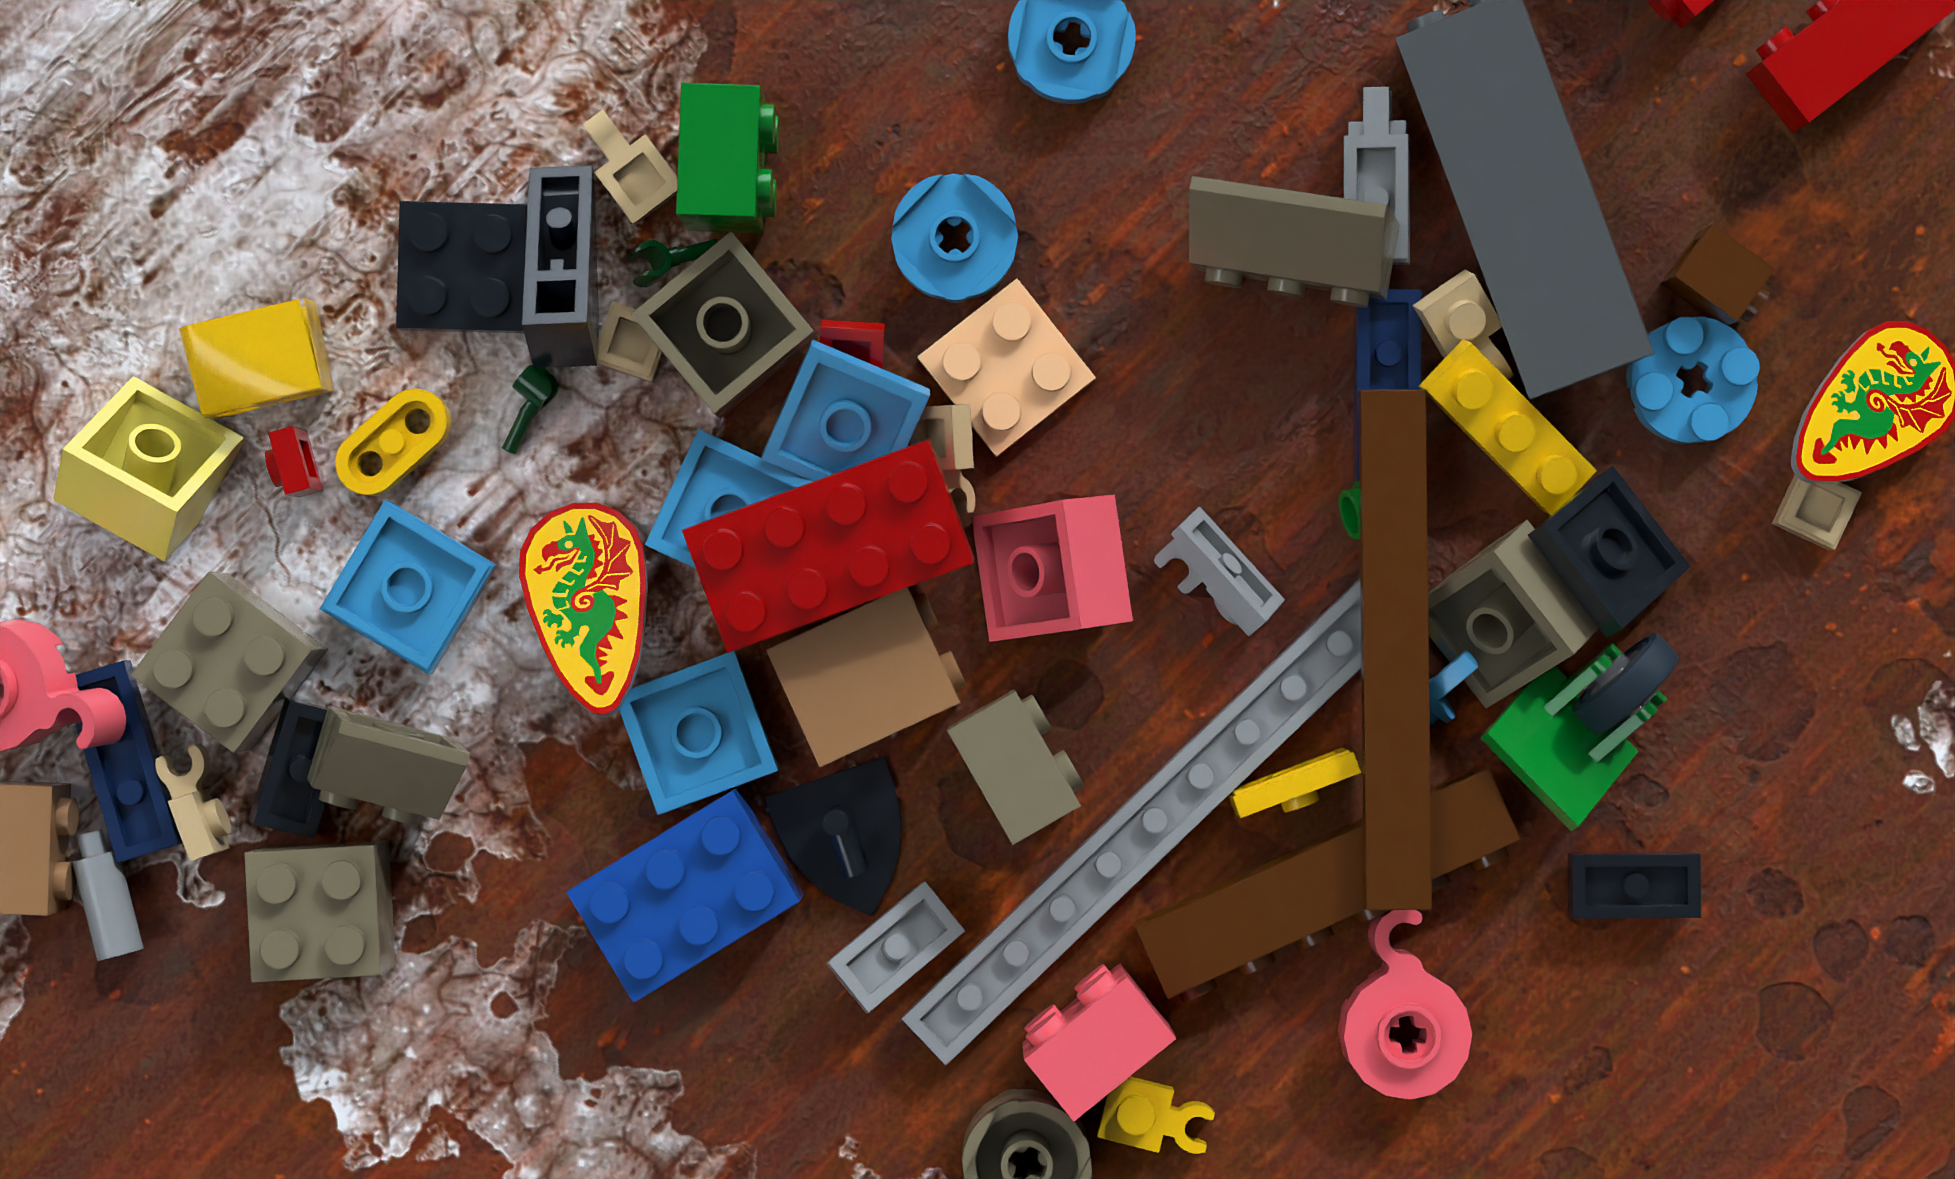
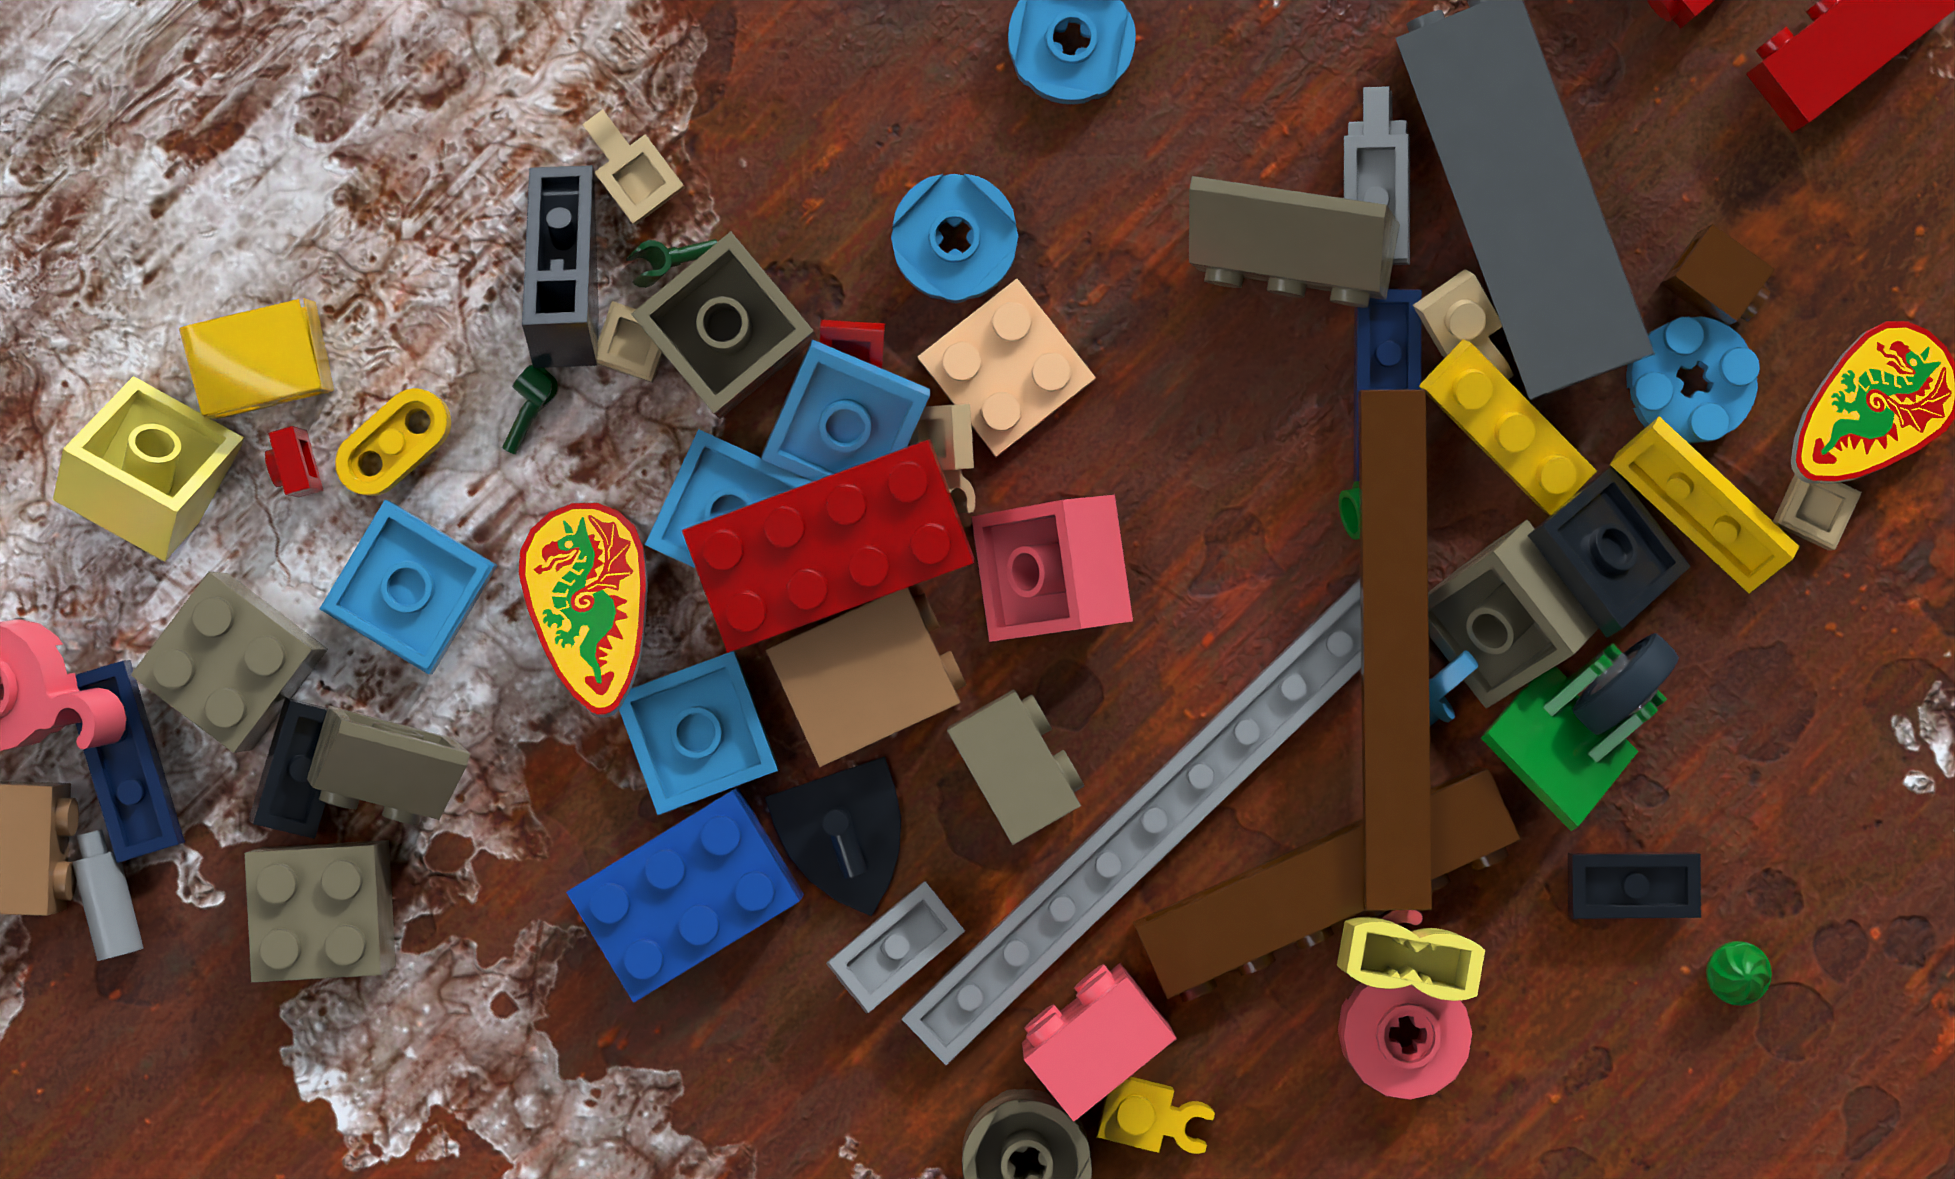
(199, 819): tan plate -> none
(461, 267): black plate -> none
(724, 158): green brick -> none
(1231, 579): light grey plate -> none
(1295, 785): yellow plate -> none
(1425, 958): none -> light yellow brick
(1704, 505): none -> yellow plate
(1738, 973): none -> green plate

